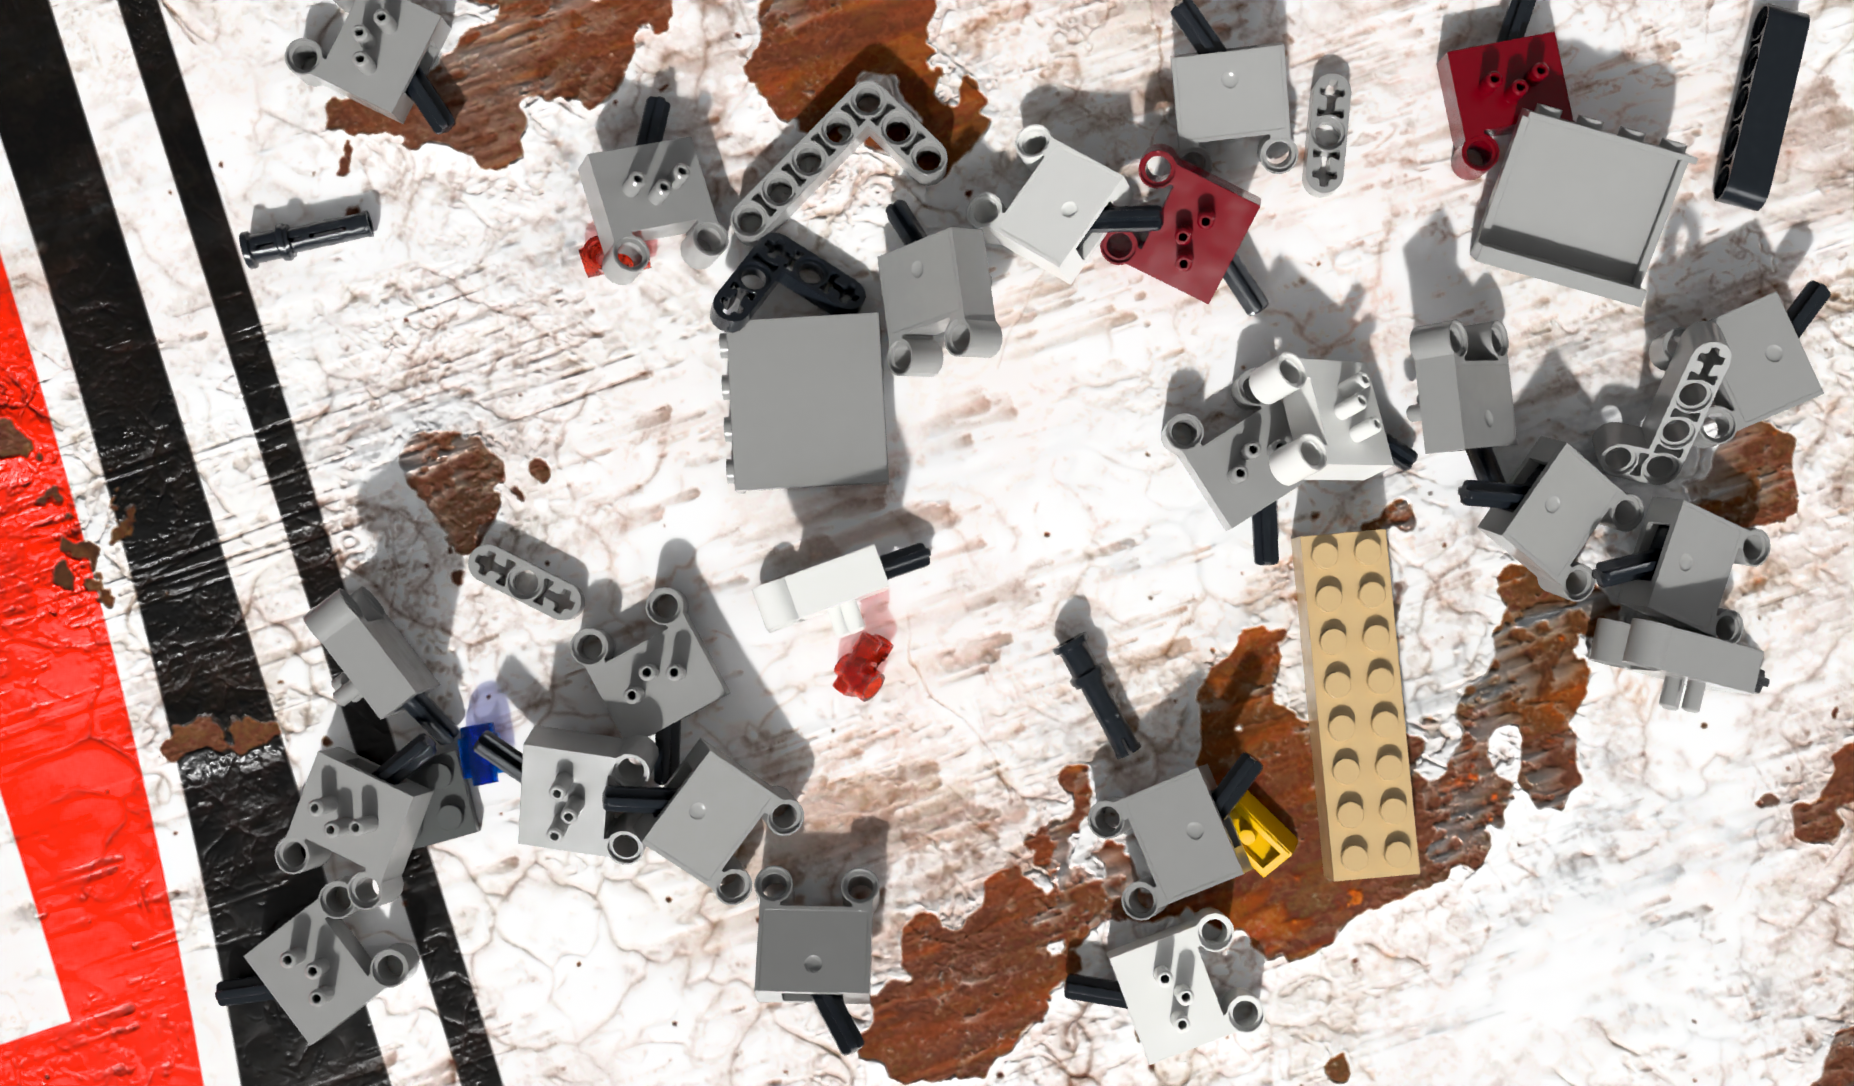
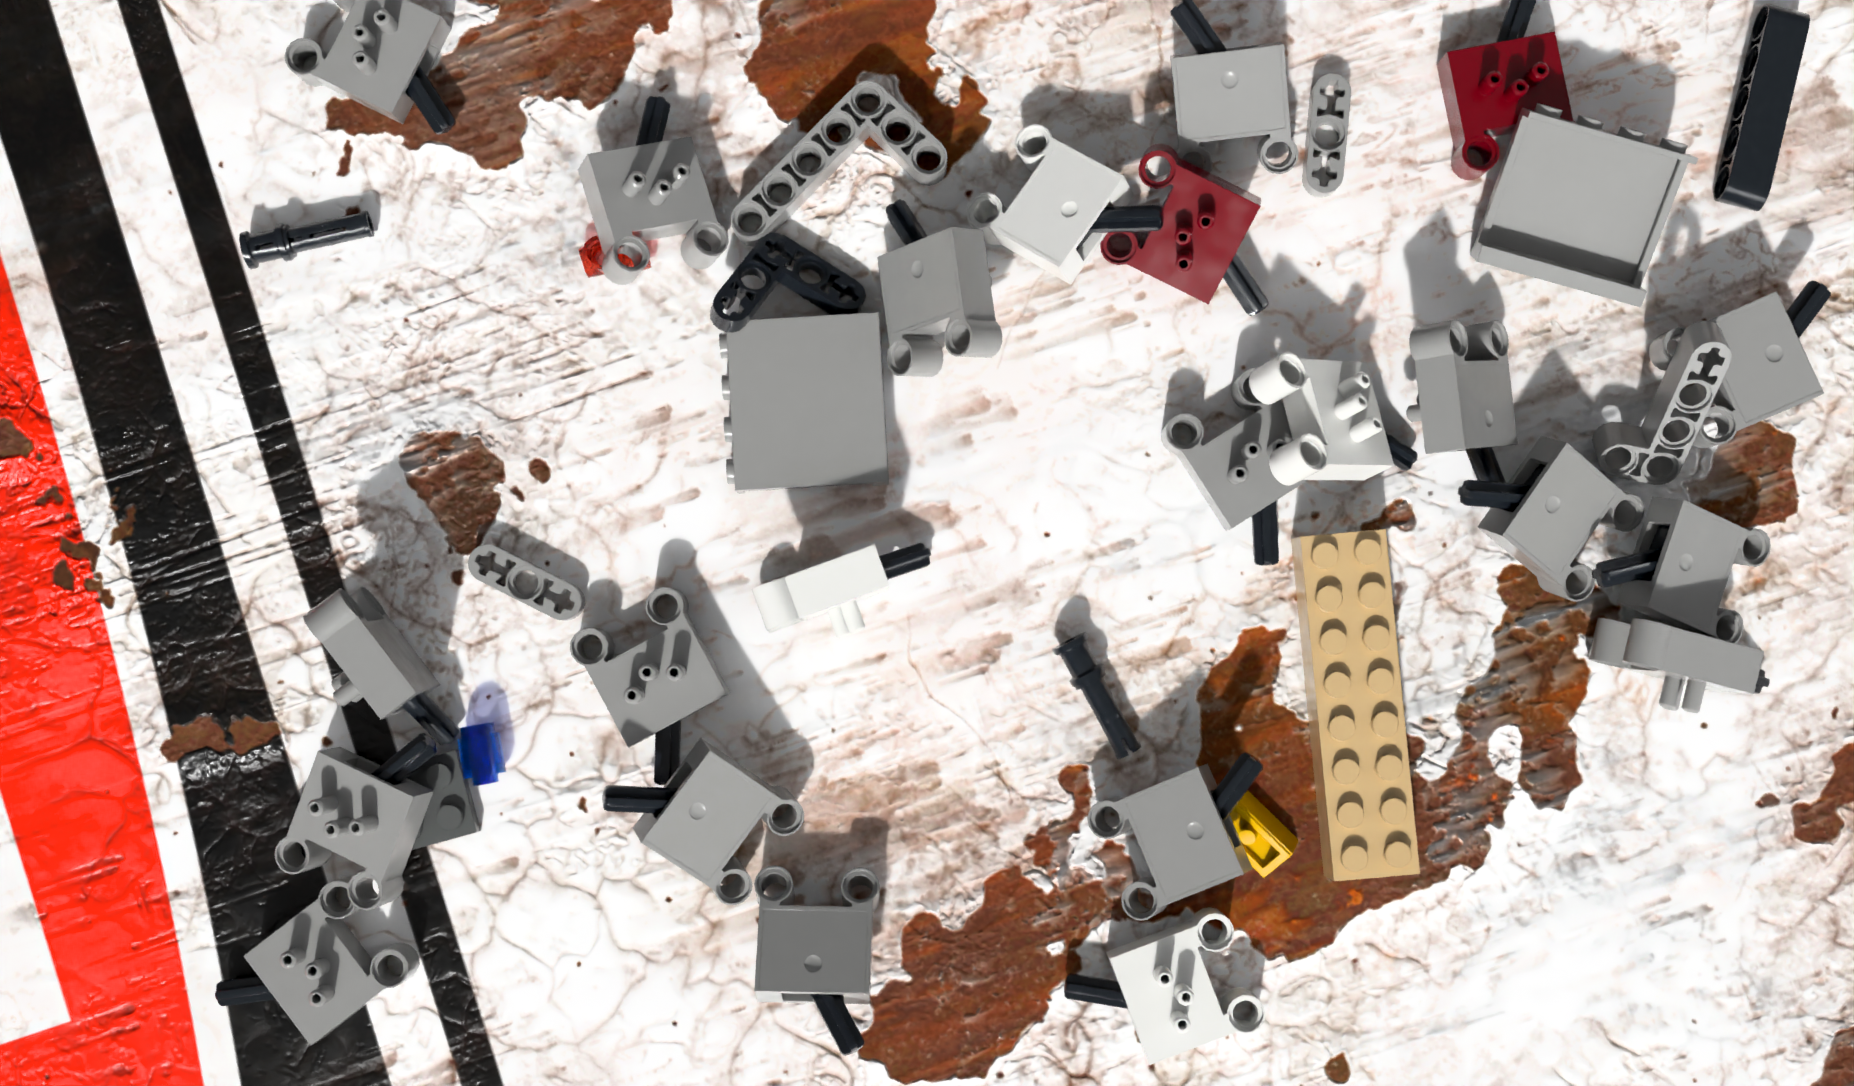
(564, 787): piece -> none
(858, 670): clear red plate -> none

